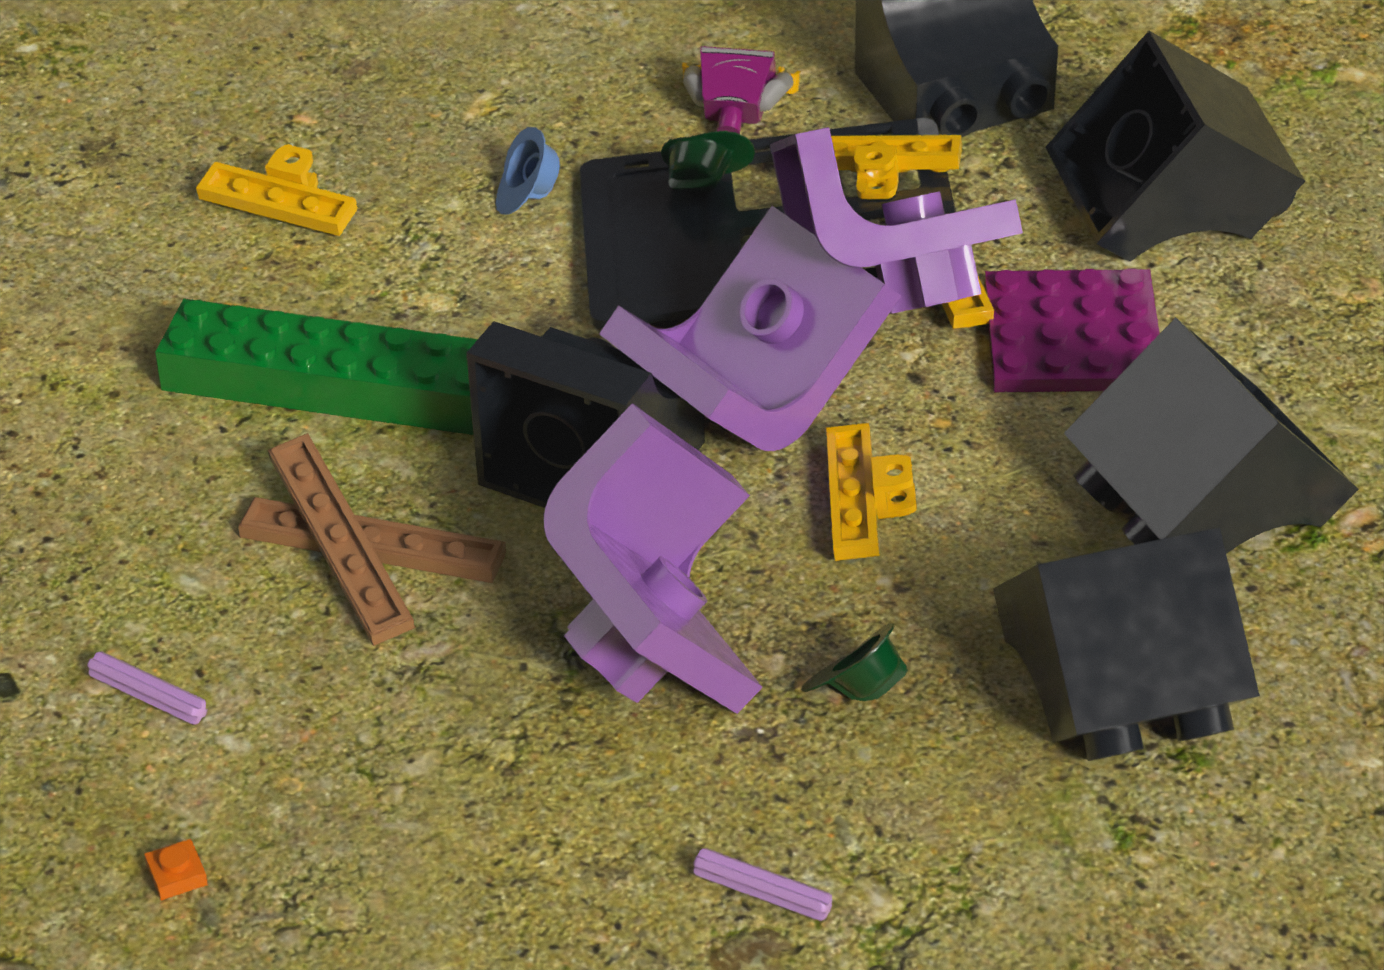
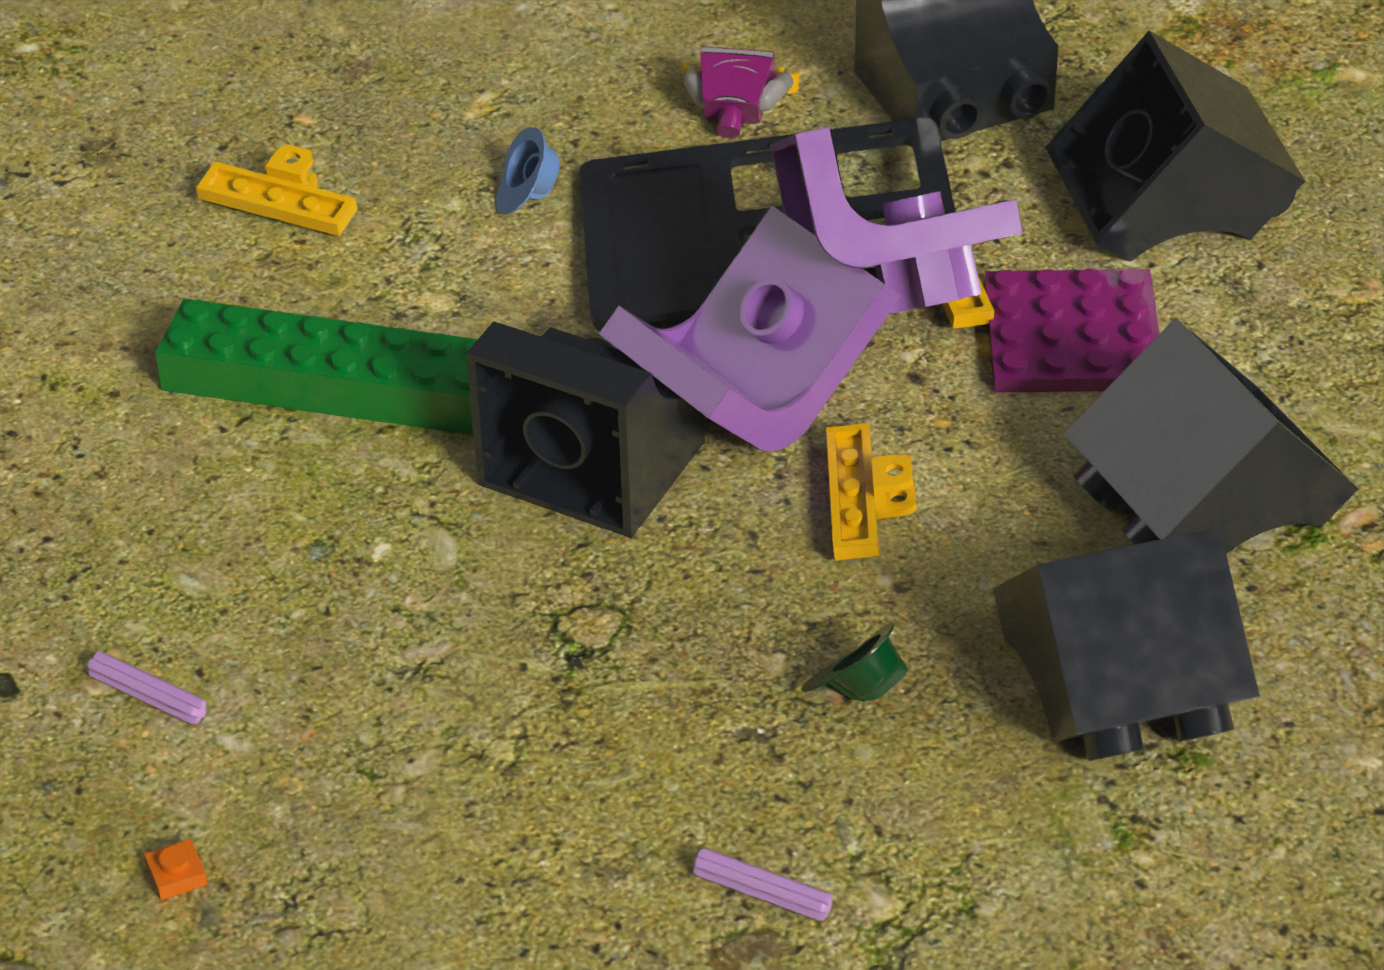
(341, 539): medium nougat tile -> none
(393, 541): medium nougat tile -> none
(629, 533): medium lavender piece -> none
(703, 159): dark green piece -> none
(882, 157): yellow plate -> none

